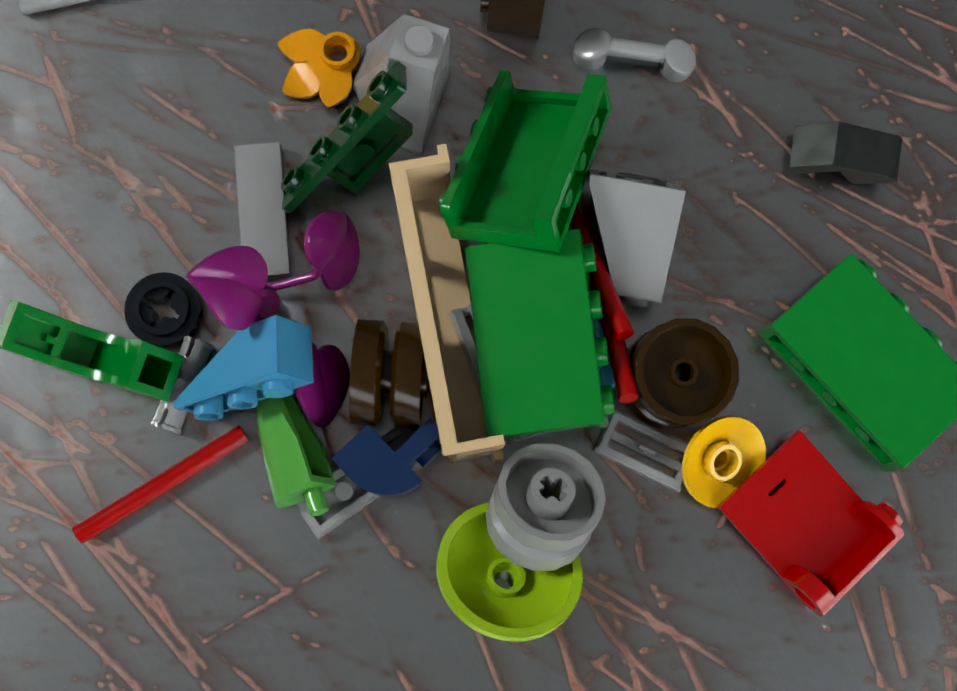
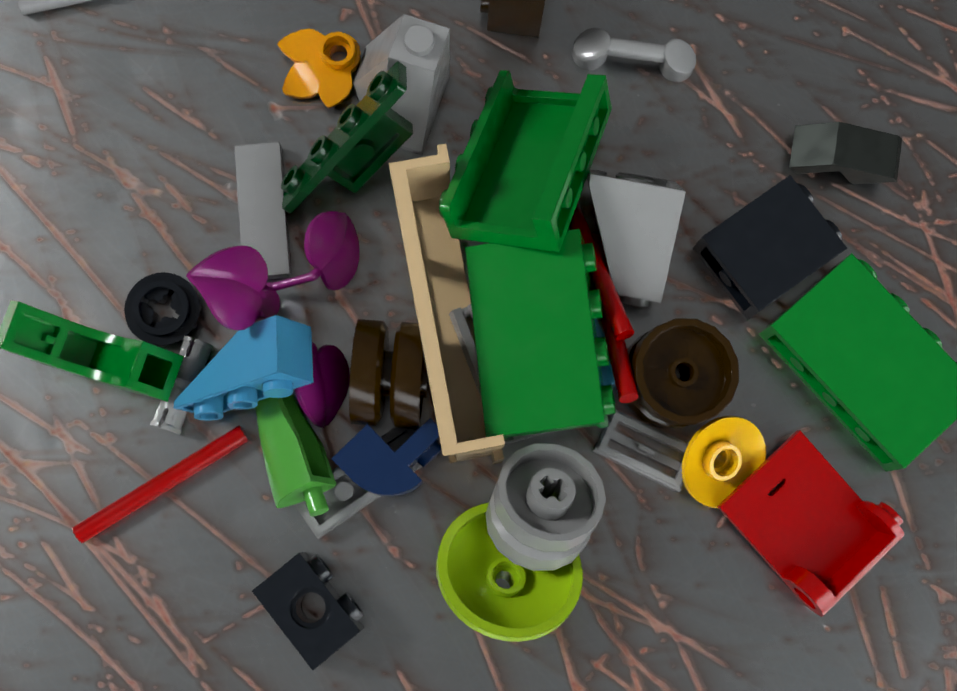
(282, 598): none -> black brick
(769, 246): none -> black panel

